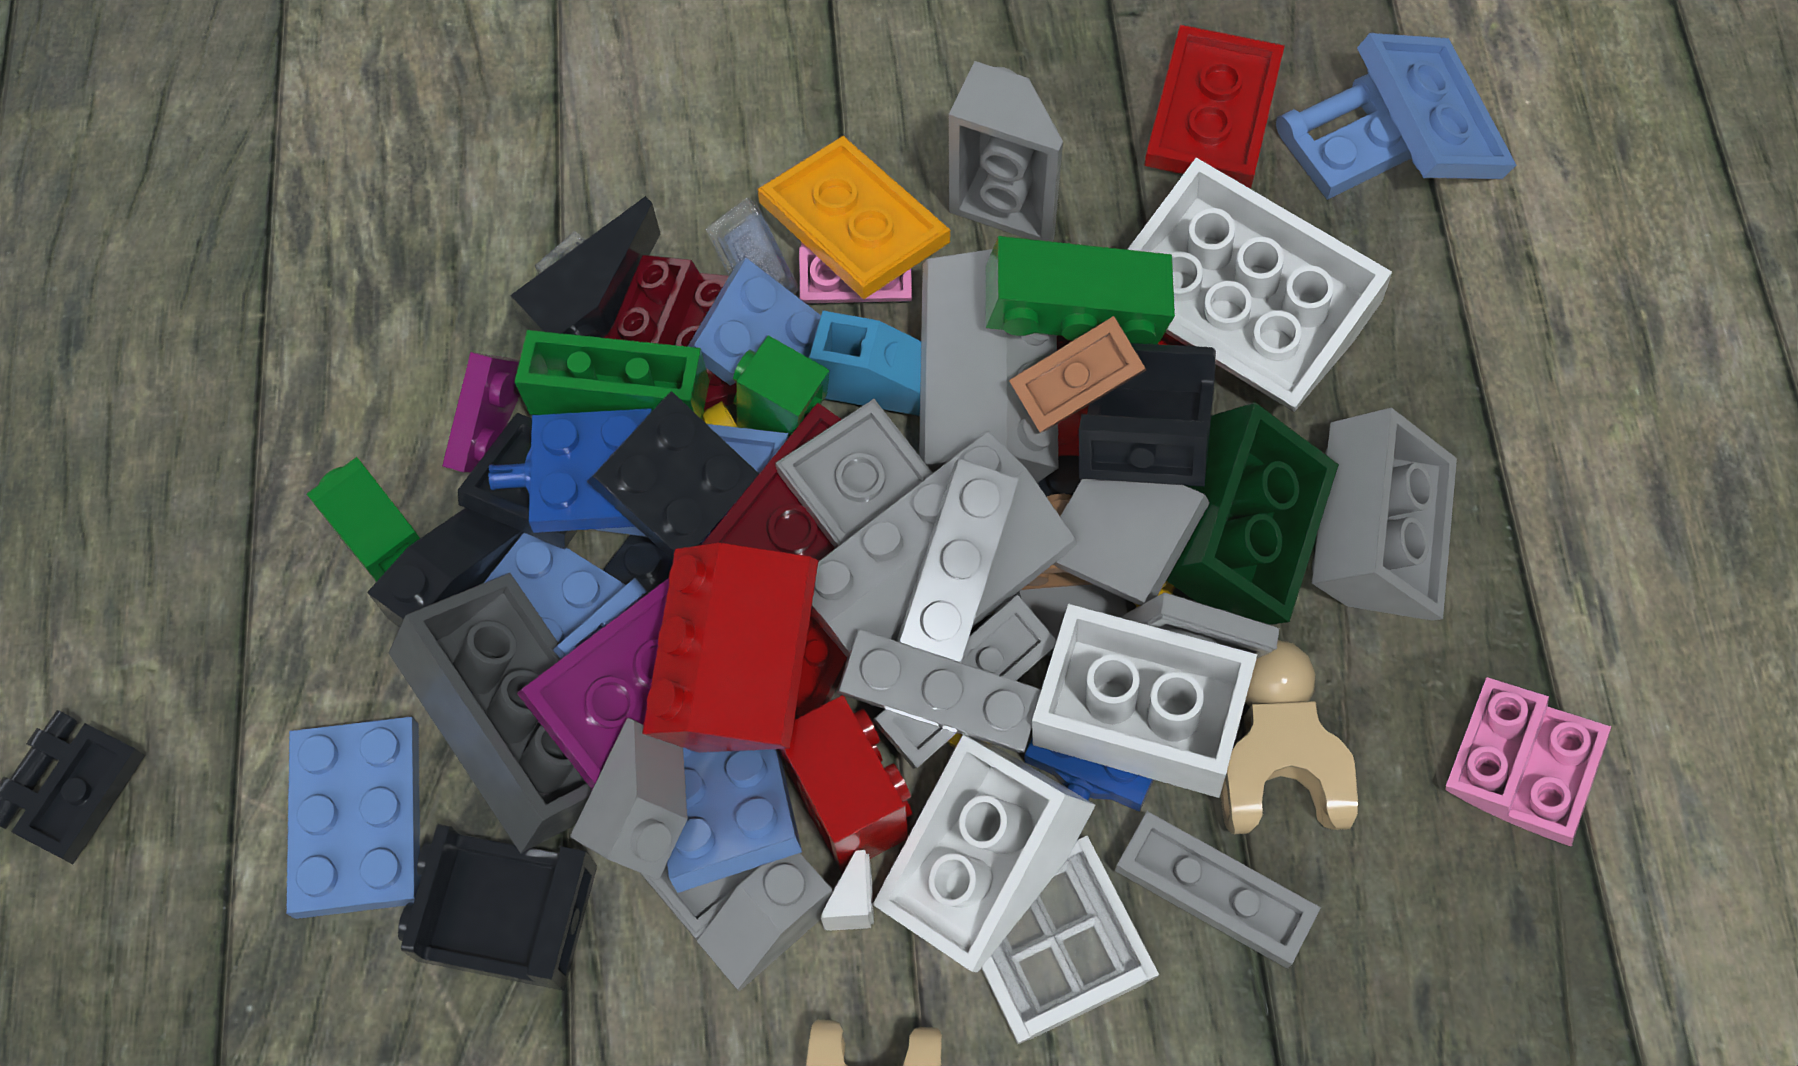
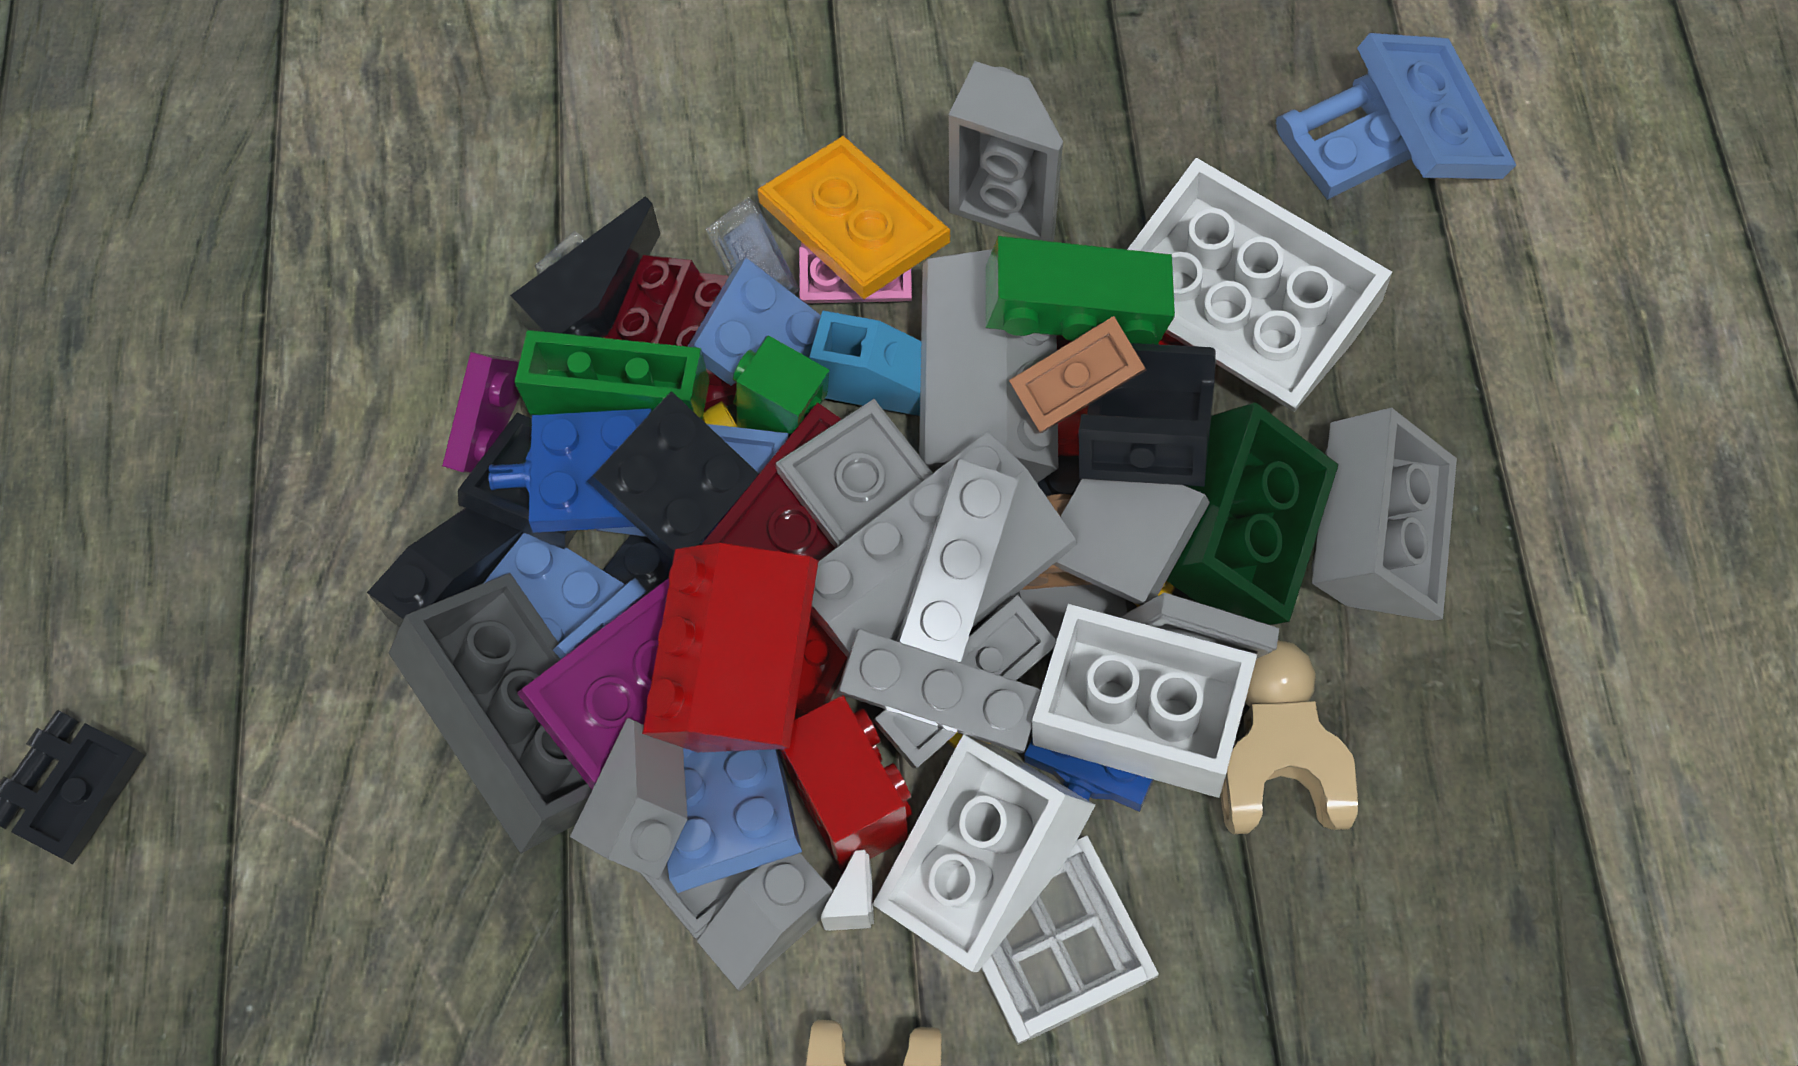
(353, 817): medium blue plate -> none
(363, 517): green slope -> none
(497, 909): black panel -> none
(1215, 103): red plate -> none
(1218, 889): light grey plate -> none
(1528, 761): bright pink slope -> none

